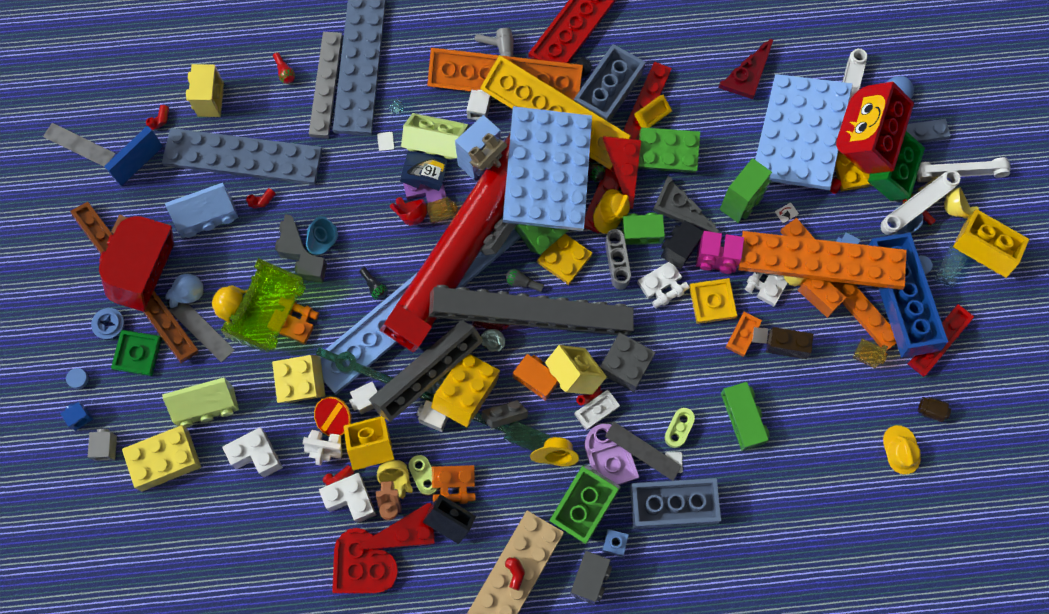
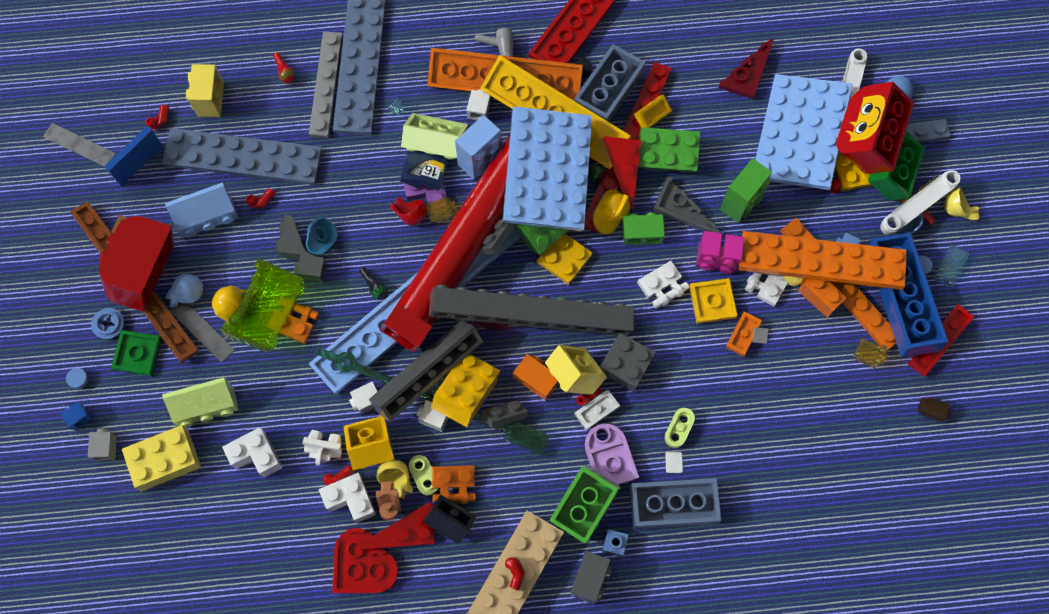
(298, 379): light yellow brick -> none
(332, 415): red piece -> none
(385, 141): white sticker -> none
(489, 155): dark tan hips -> none
(493, 340): light aqua plate -> none
(518, 279): dark grey piece -> none
(557, 452): yellow piece -> none
(619, 250): light grey beam -> none
(643, 451): flat silver sticker -> none
(682, 244): black brick -> none
(745, 416): bright green brick -> none
(786, 212): white sticker -> none
(789, 343): dark brown brick -> none
(901, 449): yellow piece -> none
(991, 243): yellow brick -> none
(998, 167): white piece -> none

